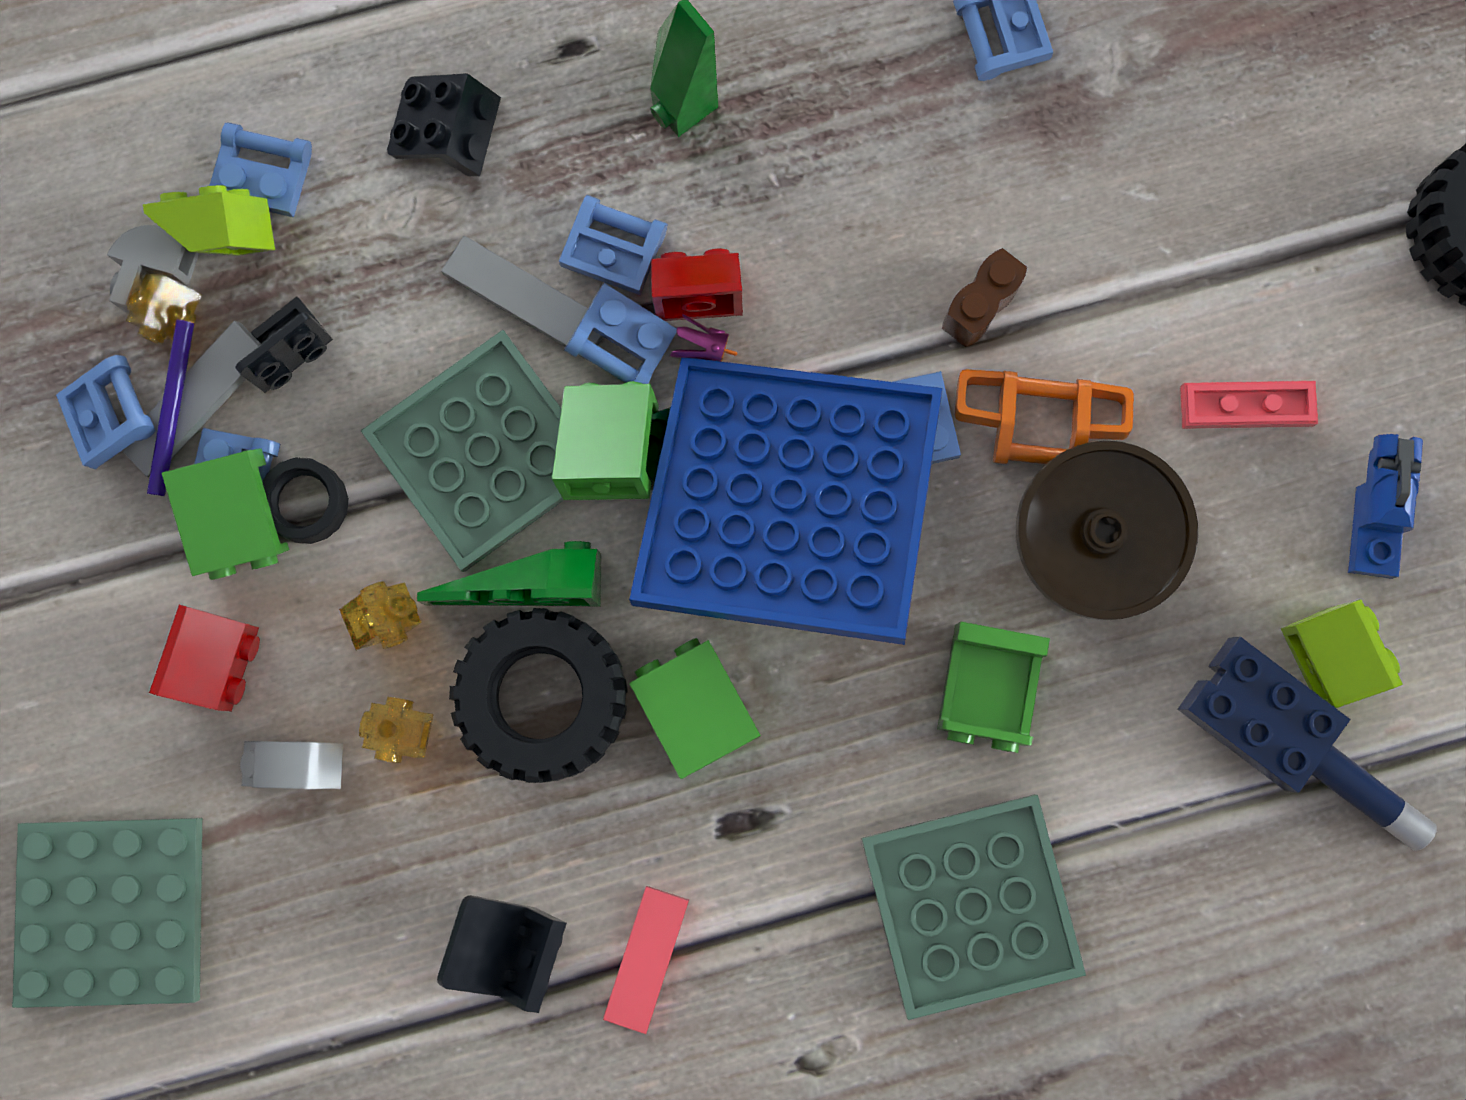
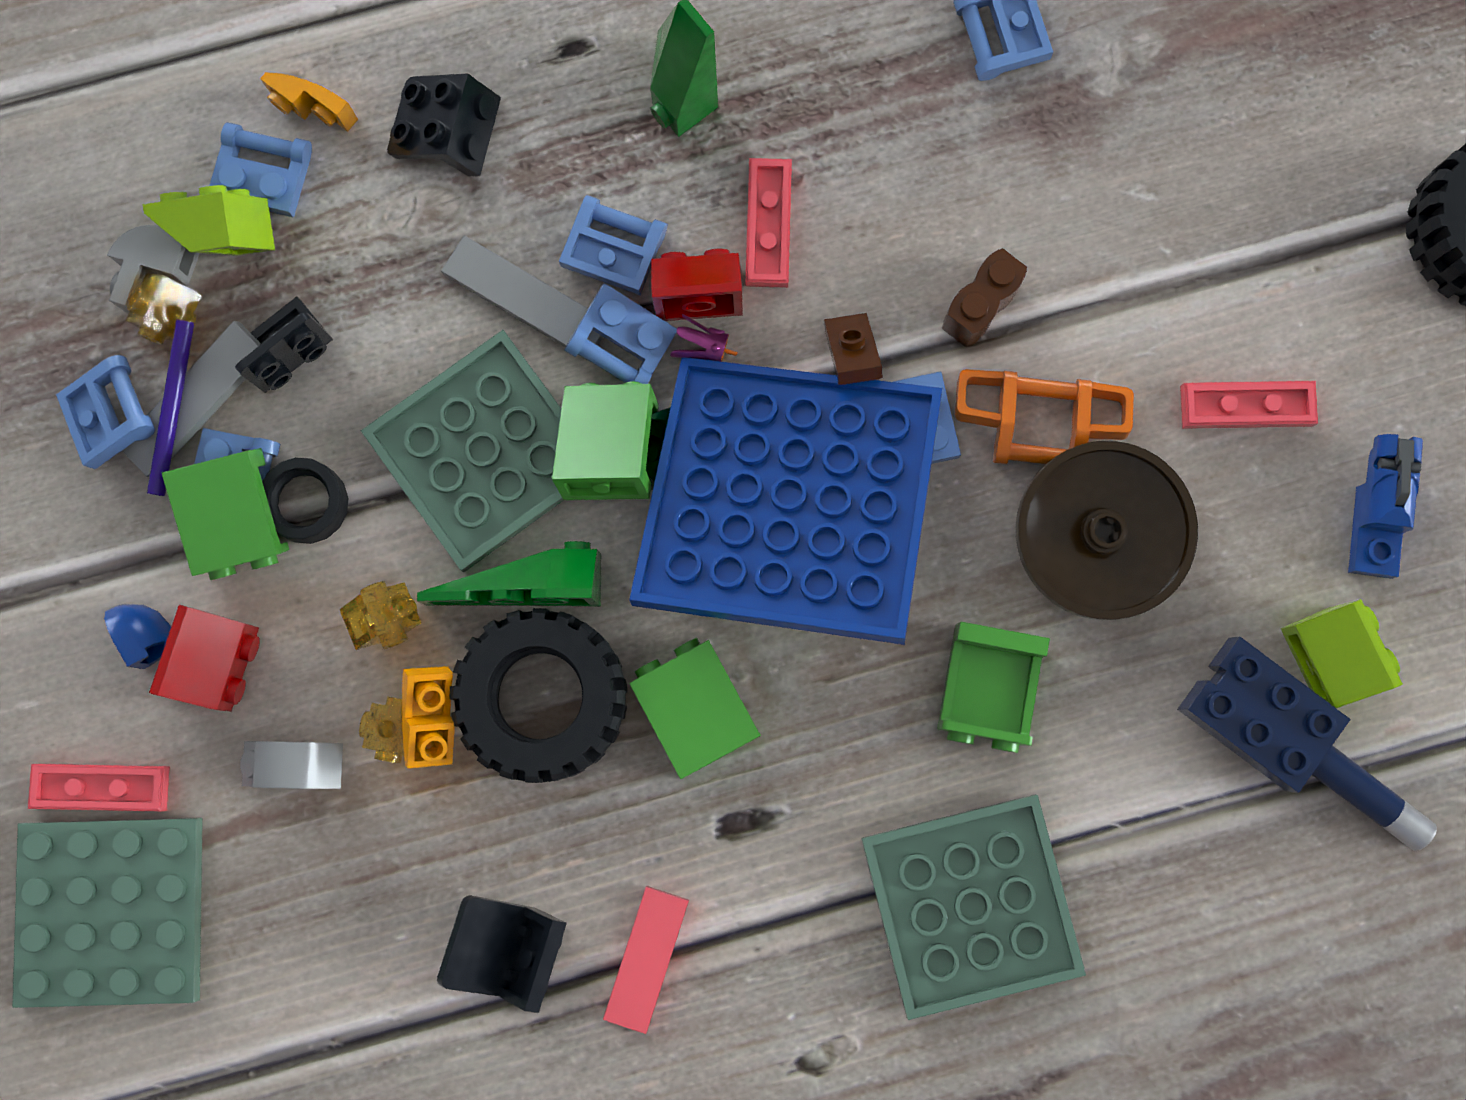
(98, 787): none -> coral tile
(137, 633): none -> blue brick
(304, 97): none -> light orange slope
(426, 717): none -> light orange slope
(768, 222): none -> coral tile
(853, 349): none -> reddish brown plate

